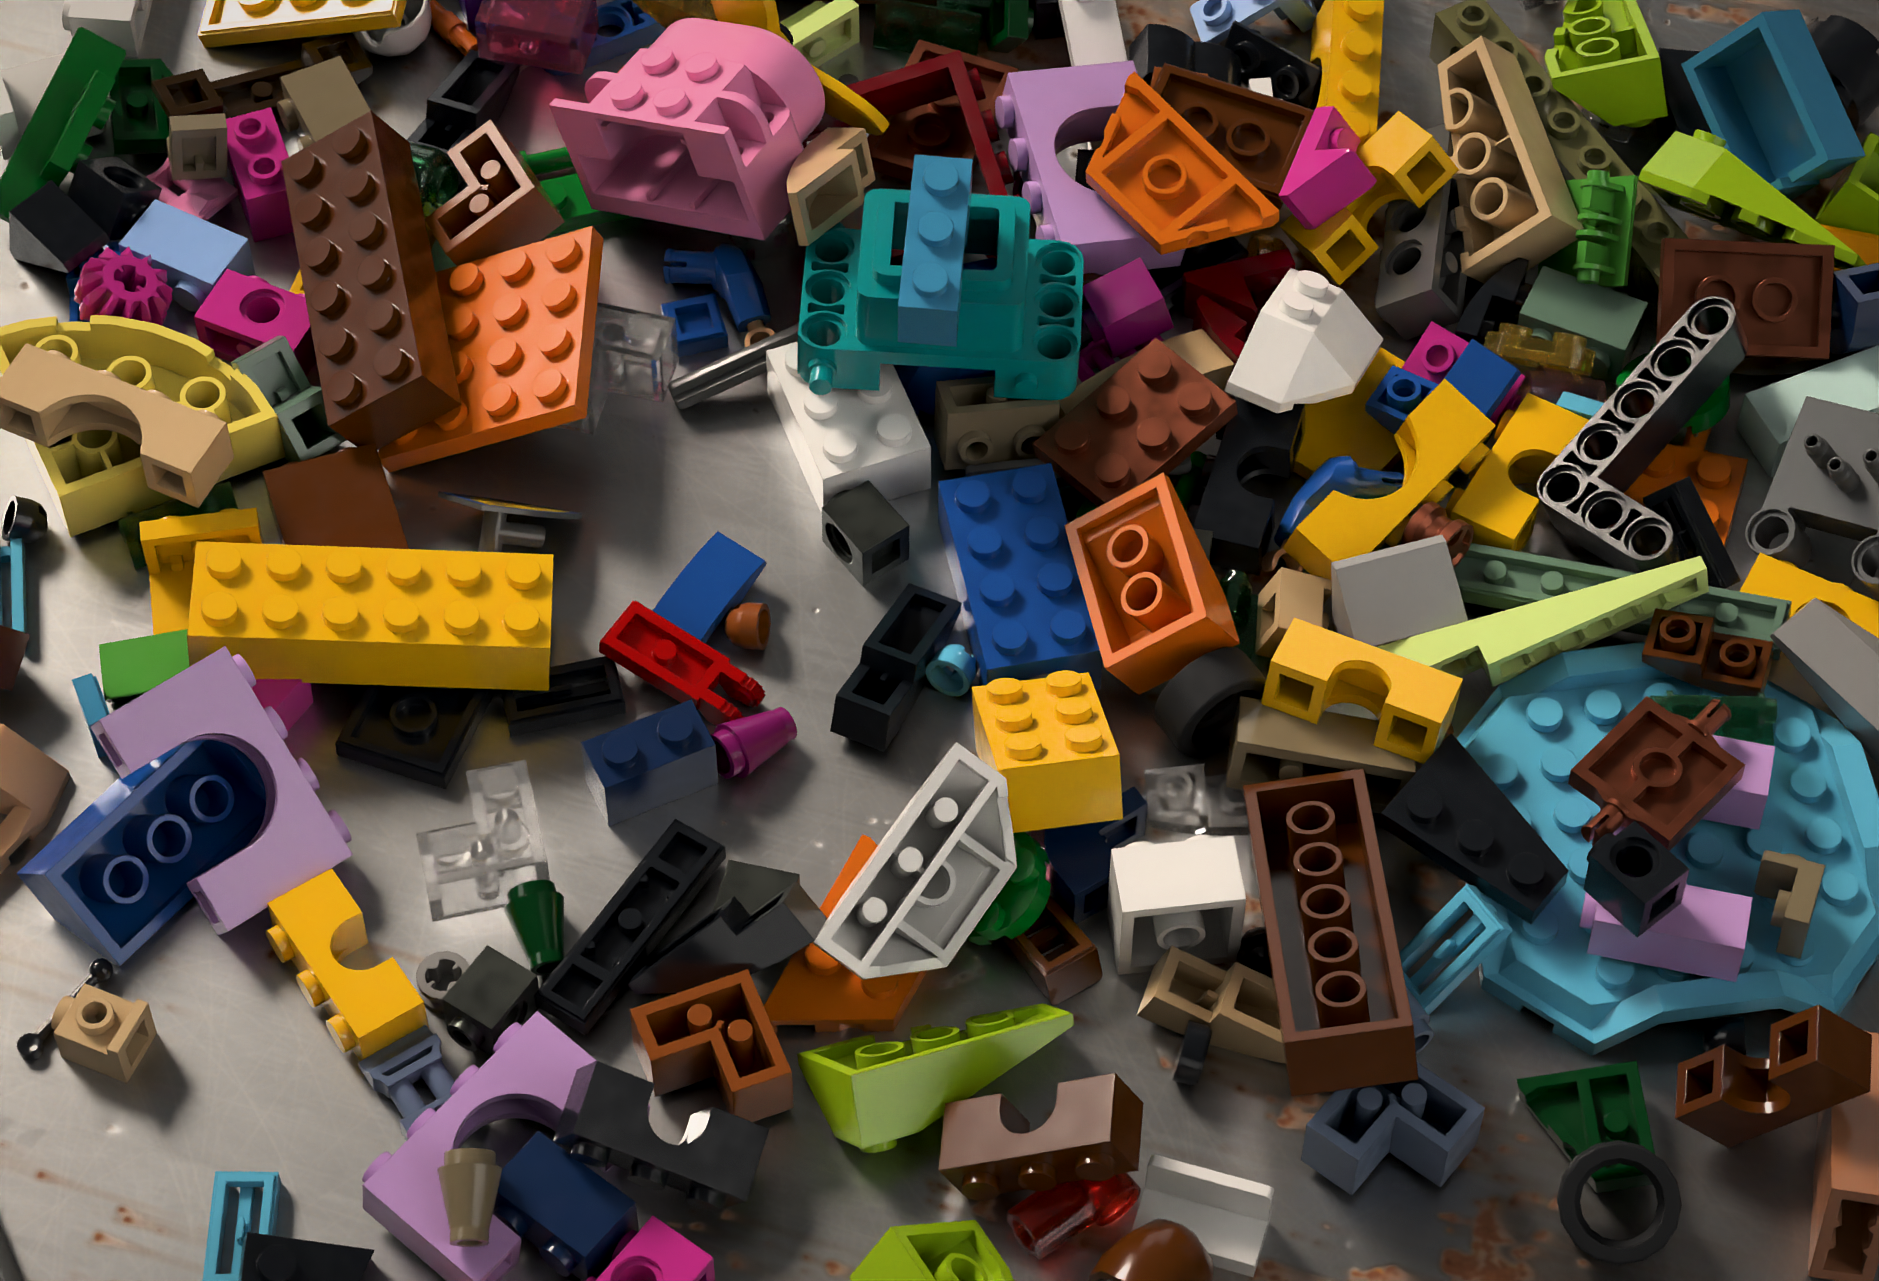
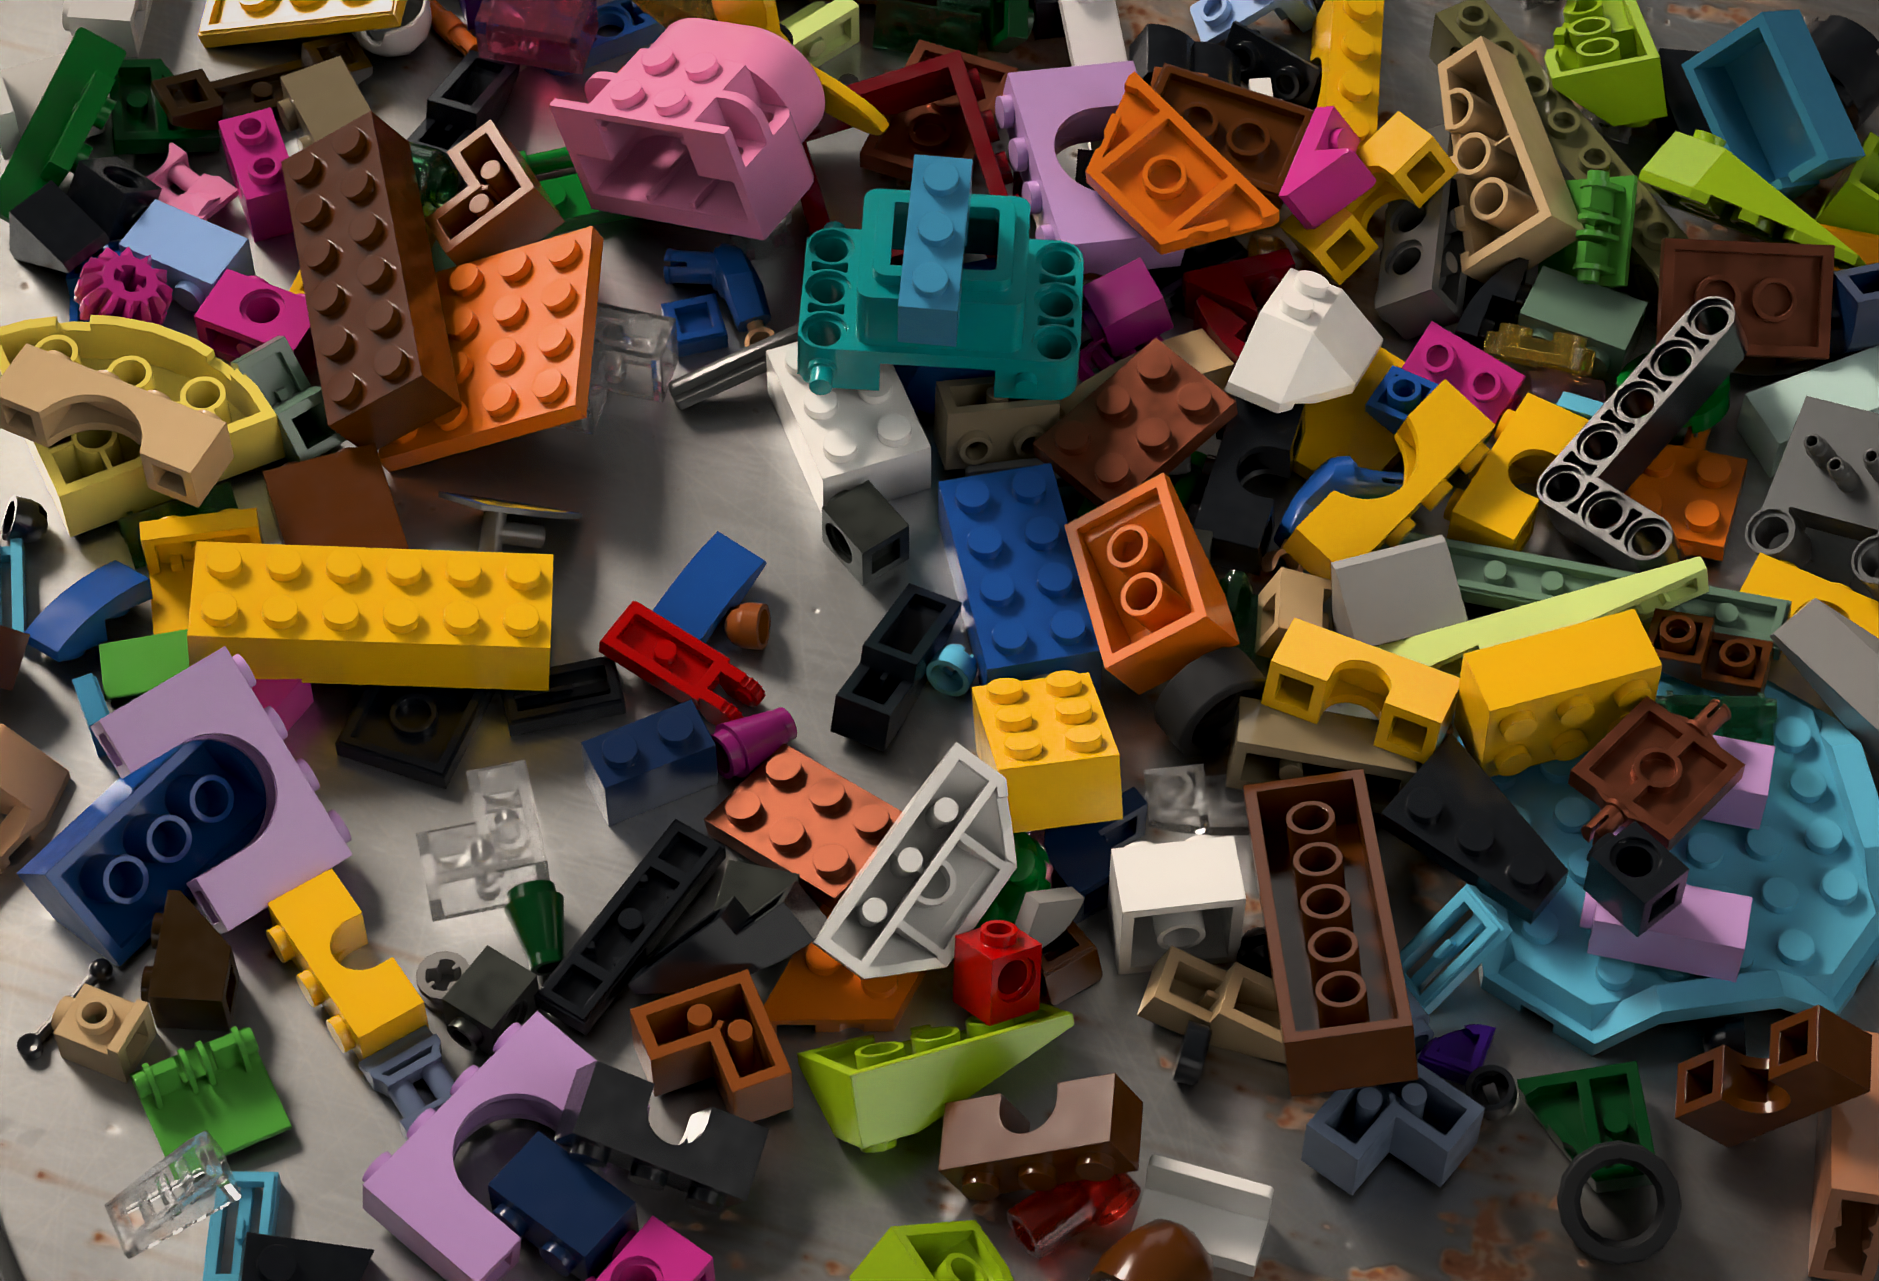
(79, 613): none -> blue slope
(192, 970): none -> dark brown slope
(197, 146): dark tan bracket -> none
(200, 1199): none -> clear slope
(212, 1089): none -> bright green hinge
(469, 1194): dark tan cone -> none
(803, 822): none -> plate
(828, 181): tan slope -> none
(997, 972): none -> red brick
(1048, 913): none -> light grey tile
(1433, 521): copper wheel -> none
(1458, 1052): none -> dark purple tile
(1482, 377): blue tile -> none
(1504, 1086): none -> black hinge
(1553, 692): none -> yellow brick
(1694, 529): black tile -> none
(1795, 888): dark tan bracket -> none

